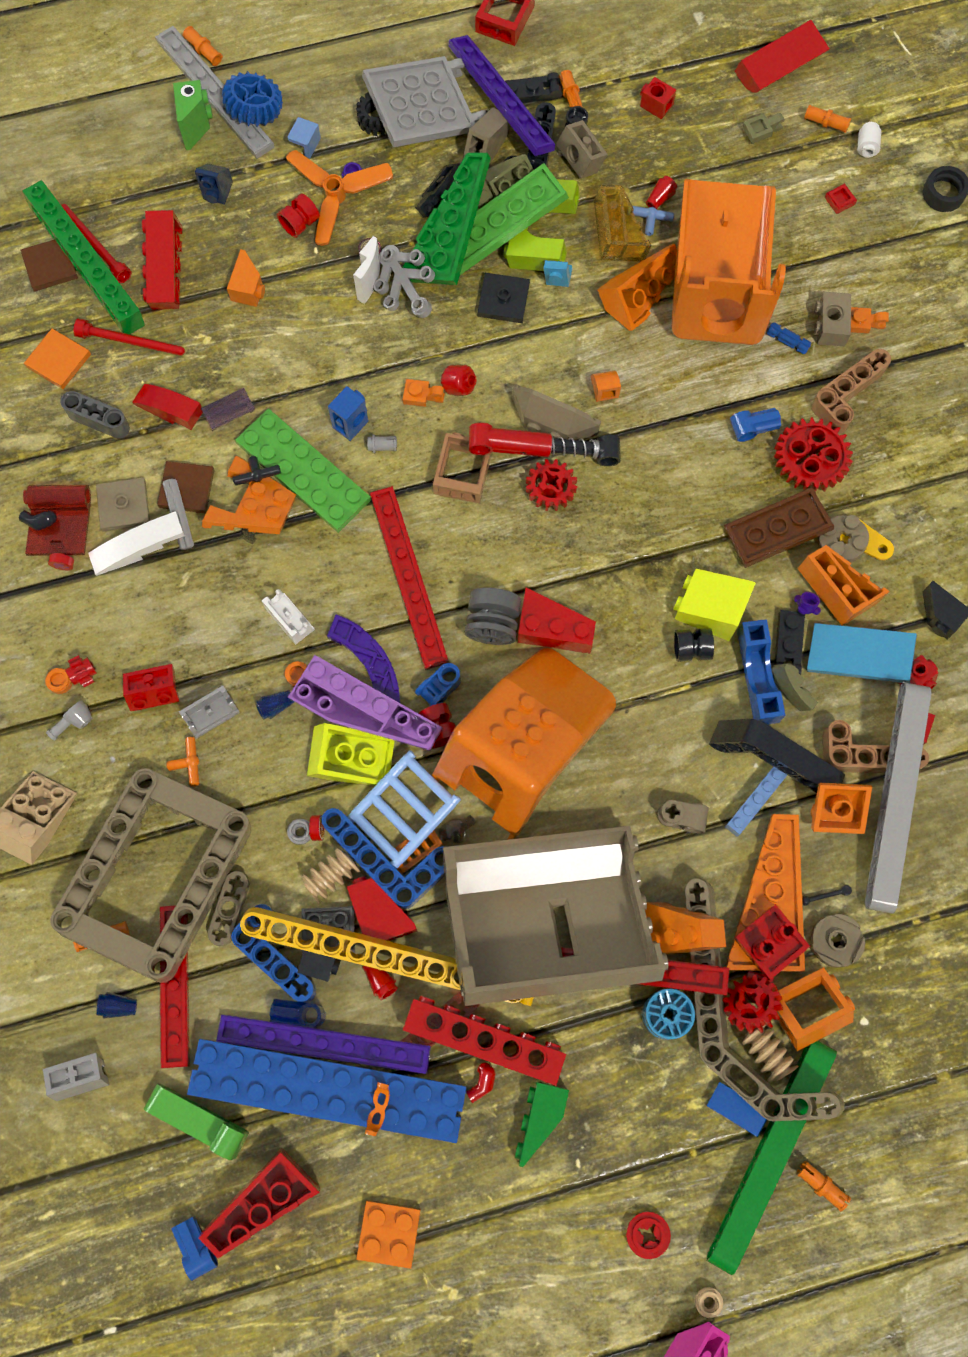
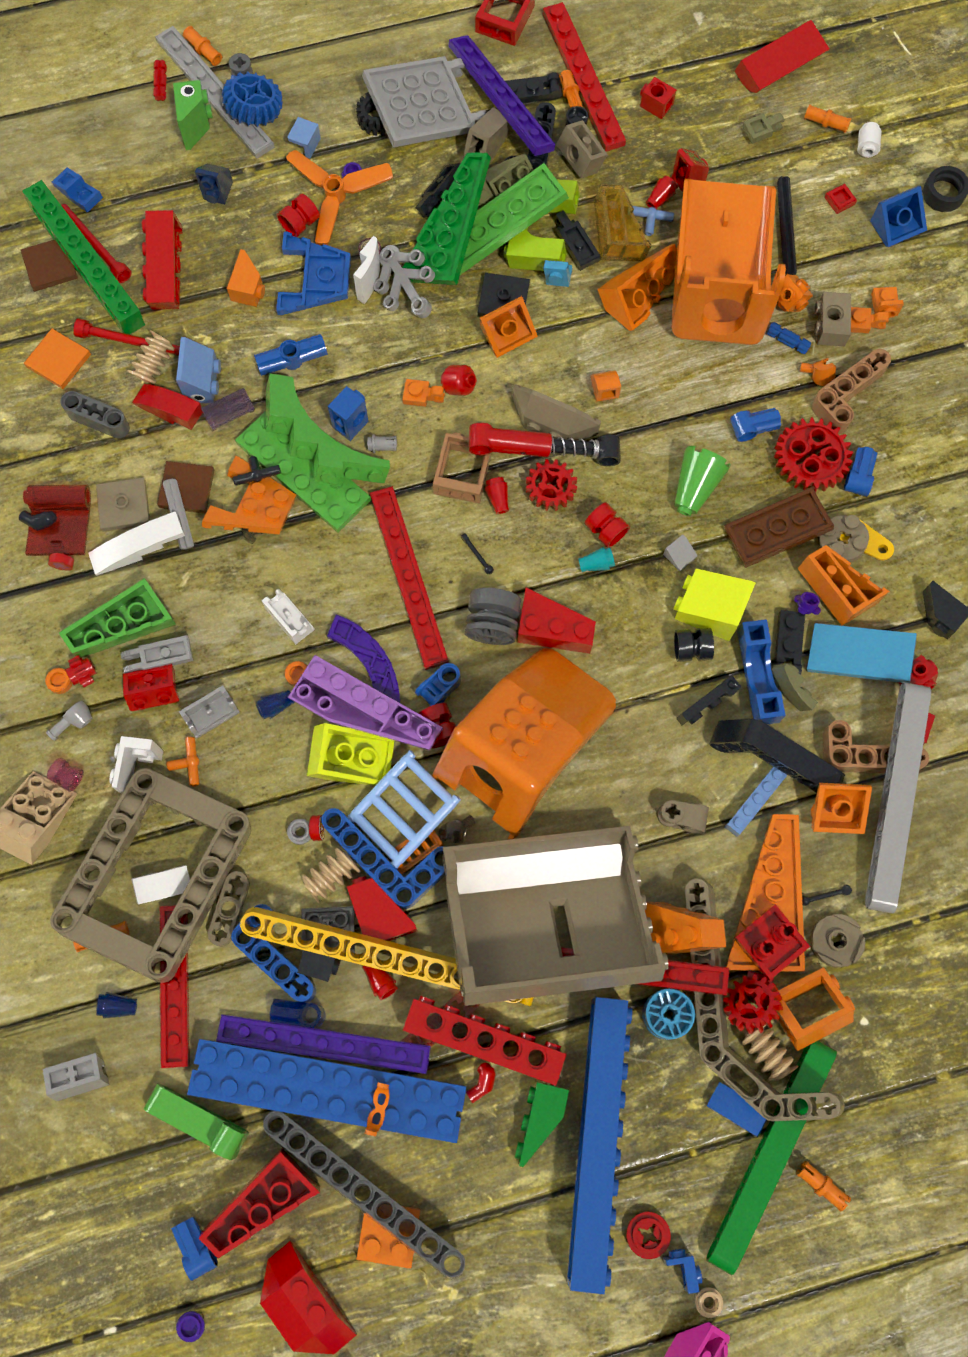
(66, 775): none -> clear pink wheel
(76, 189): none -> blue slope
(119, 620): none -> bright green wedge
(126, 754): none -> white bracket
(151, 358): none -> tan piece
(159, 653): none -> light grey hinge
(160, 80): none -> red axle
(160, 884): none -> white slope
(190, 1326): none -> dark purple plate
(197, 371): none -> medium blue slope
(240, 60): none -> dark grey wheel
(302, 1305): none -> red wedge
(304, 351): none -> blue piece
(308, 441): none -> bright green arch
(324, 275): none -> blue wing
(354, 1182): none -> dark grey beam
(487, 568): none -> black hinge
(498, 494): none -> red cone
(508, 327): none -> orange slope
(576, 241): none -> black hinge
(578, 63): none -> red plate
(598, 560): none -> teal cone
(598, 1146): none -> blue piece
(604, 521): none -> red wheel
(680, 553): none -> light grey slope
(689, 166): none -> red slope
(690, 1273): none -> blue bracket
(698, 479): none -> bright green cone
(710, 700): none -> black hinge
(786, 225): none -> black axle
(794, 294): none -> orange brick
(821, 372): none -> orange piece
(860, 476): none -> blue piece
(886, 300): none -> orange bracket
(900, 217): none -> blue slope

